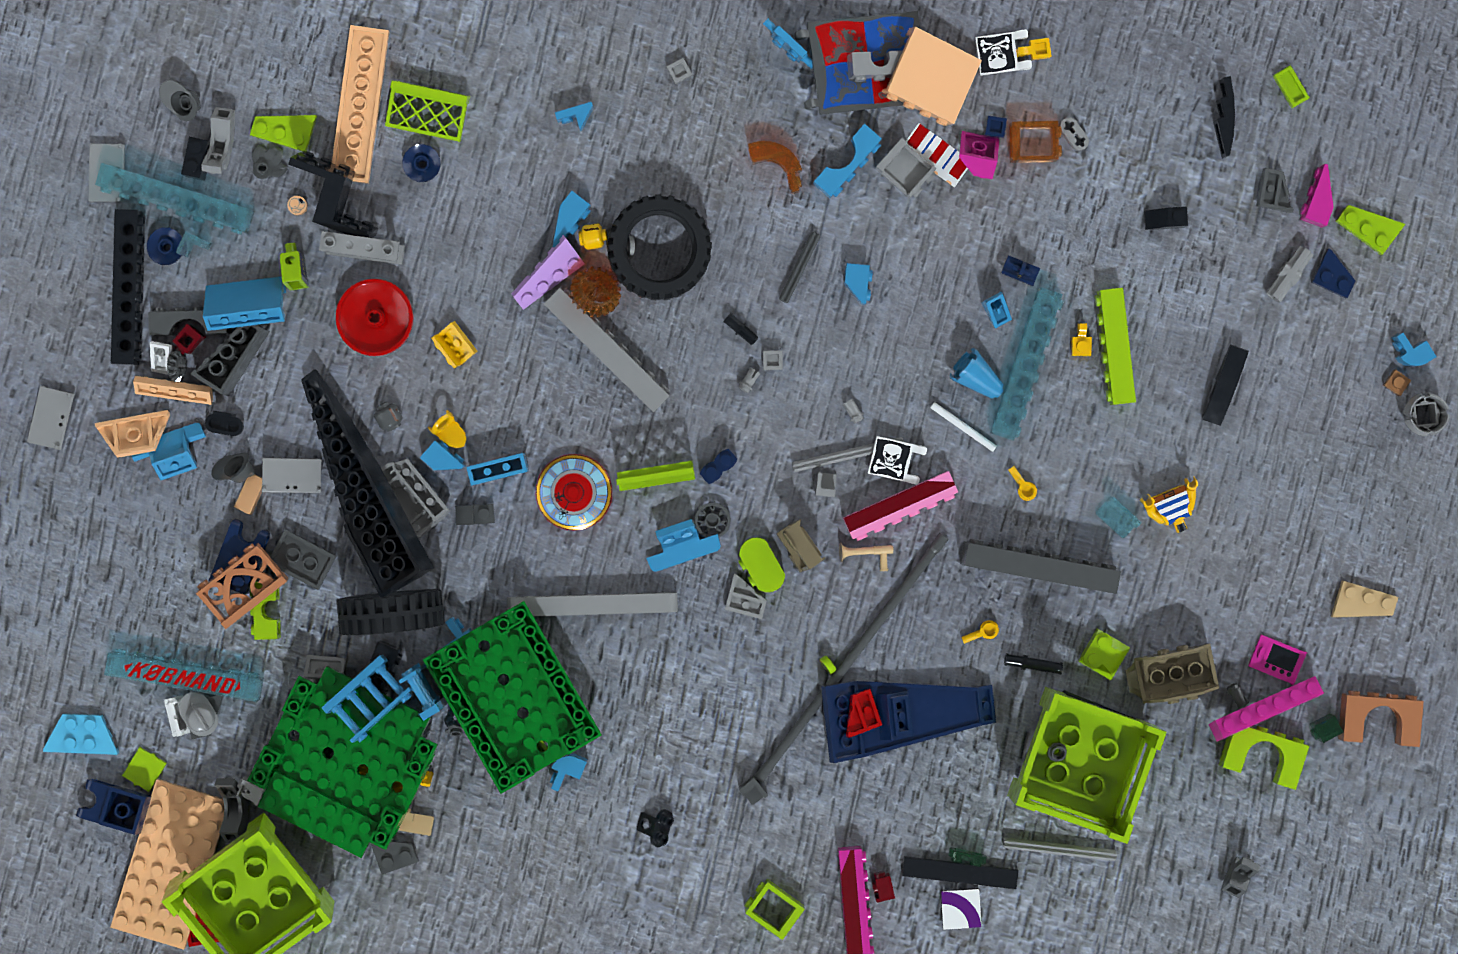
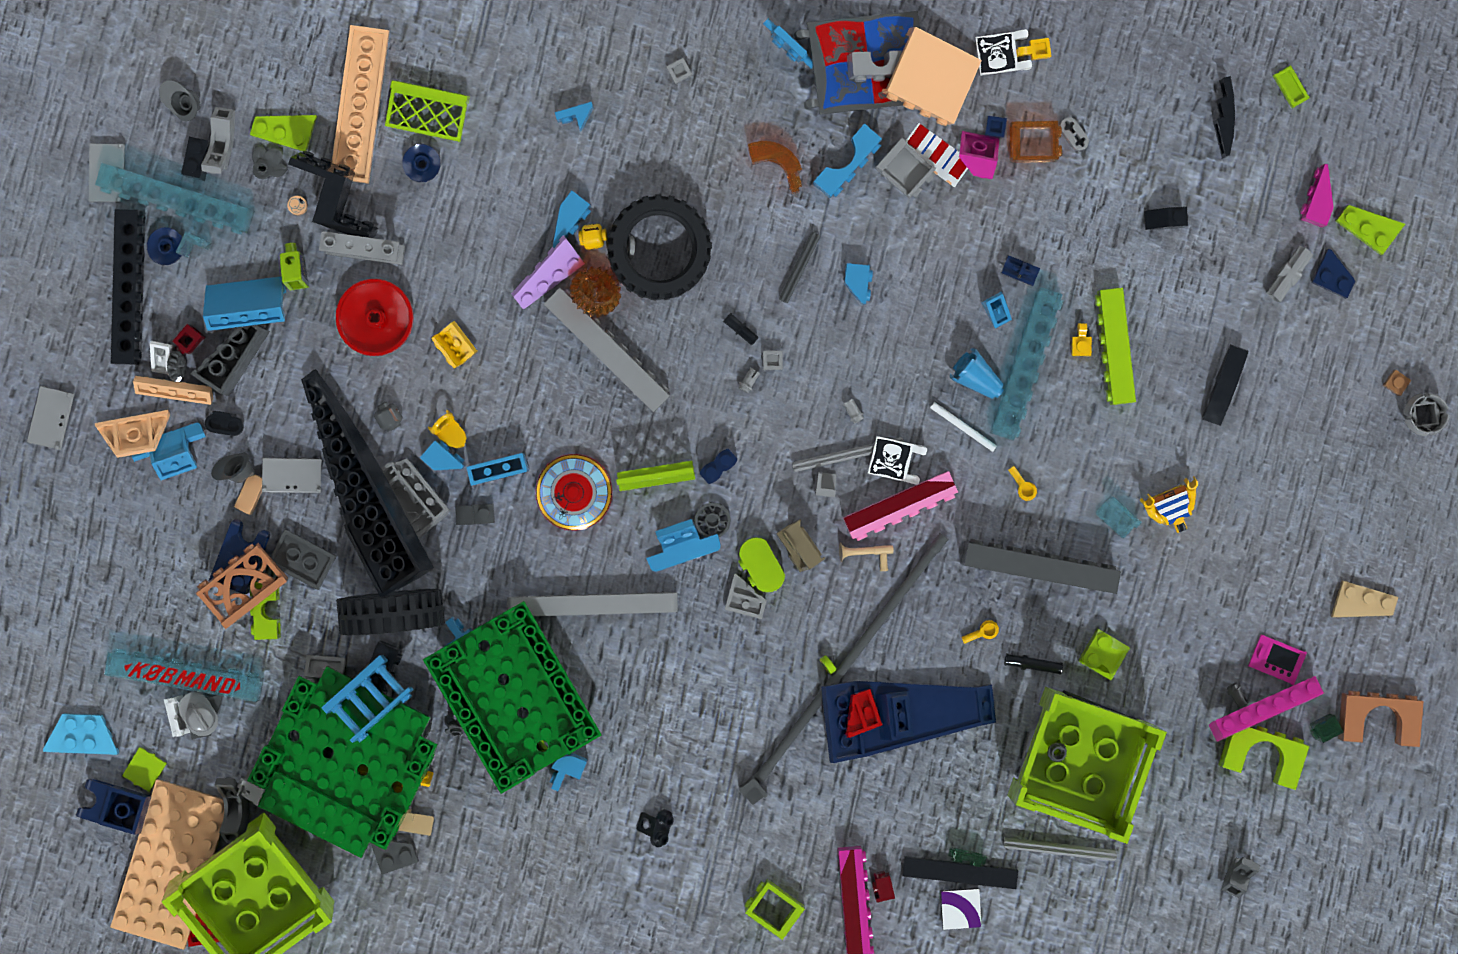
(165, 322): dark grey arch -> none
(424, 692): dark azure fence -> none
(1173, 674): dark tan slope -> none
(1273, 191): dark grey wing -> none
(1412, 356): dark azure brick -> none

